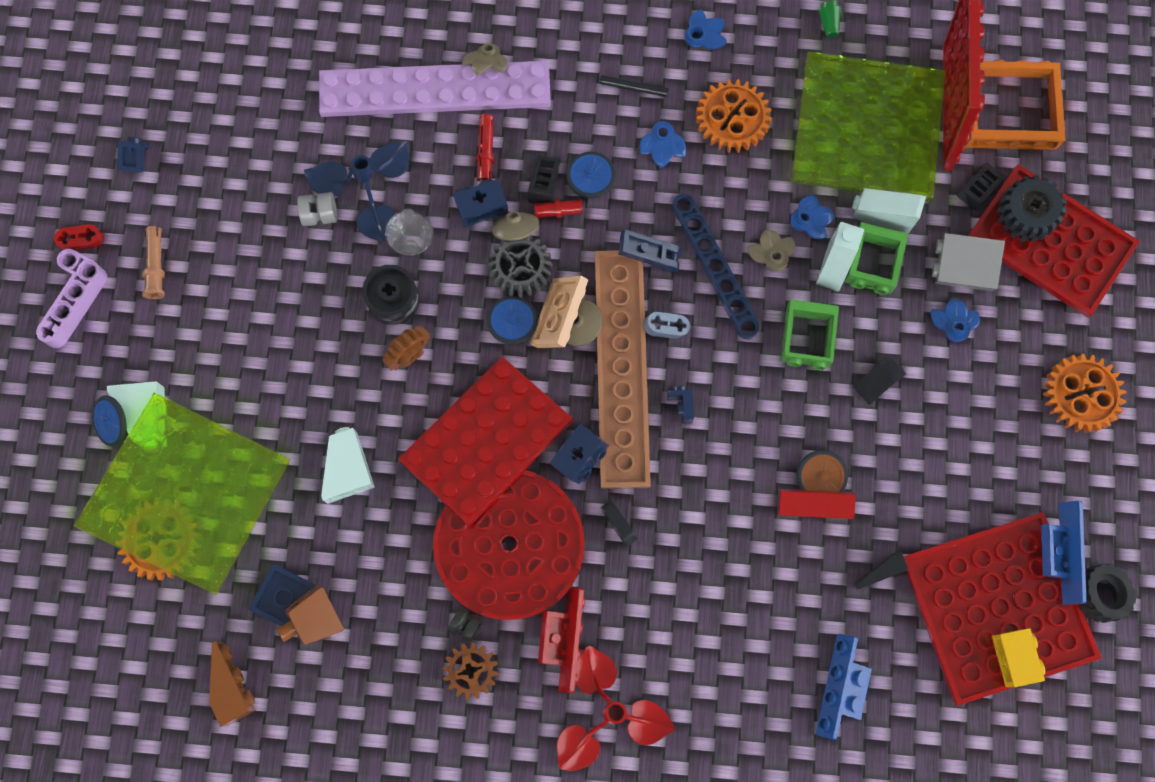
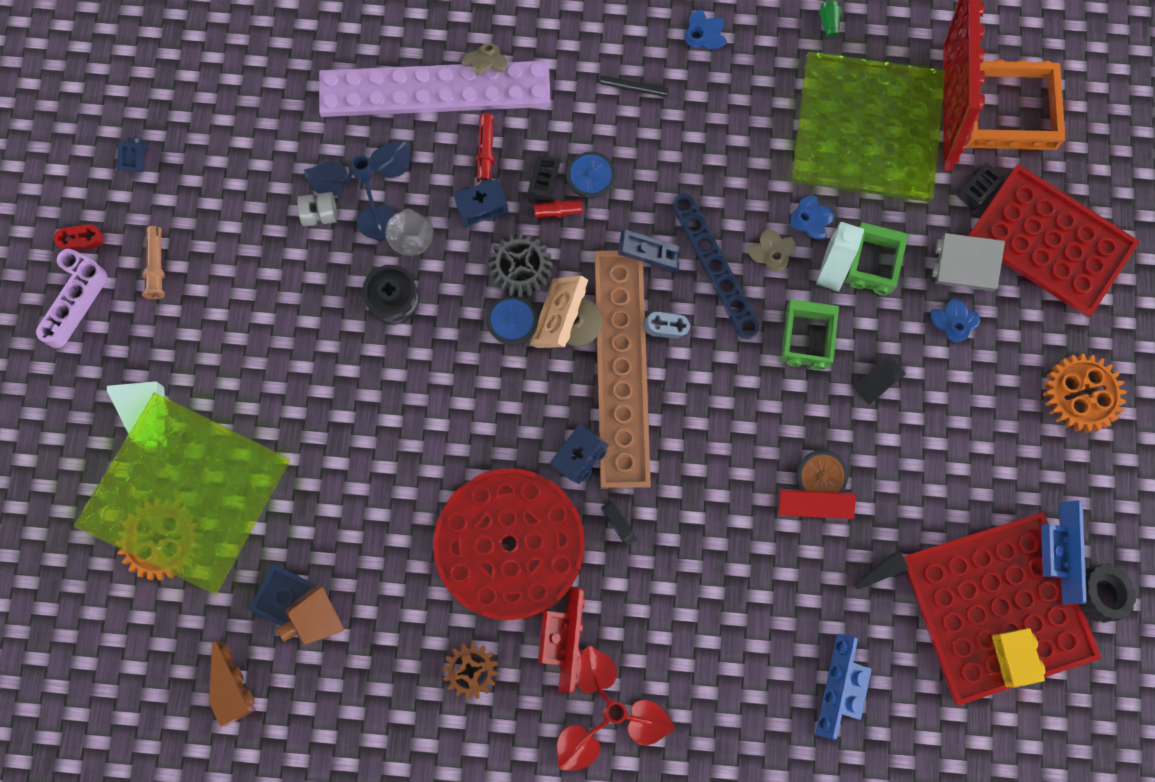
(109, 421): blue wheel -> none
(345, 467): light aqua slope -> none
(406, 348): dark orange gear -> none
(460, 620): pearl dark grey wheel -> none
(485, 441): red plate -> none
(515, 226): dark tan dish -> none
(662, 147): blue plate -> none
(686, 407): dark blue bracket -> none
(751, 127): orange gear -> none
(889, 209): light aqua slope -> none
(1031, 208): black wheel -> none

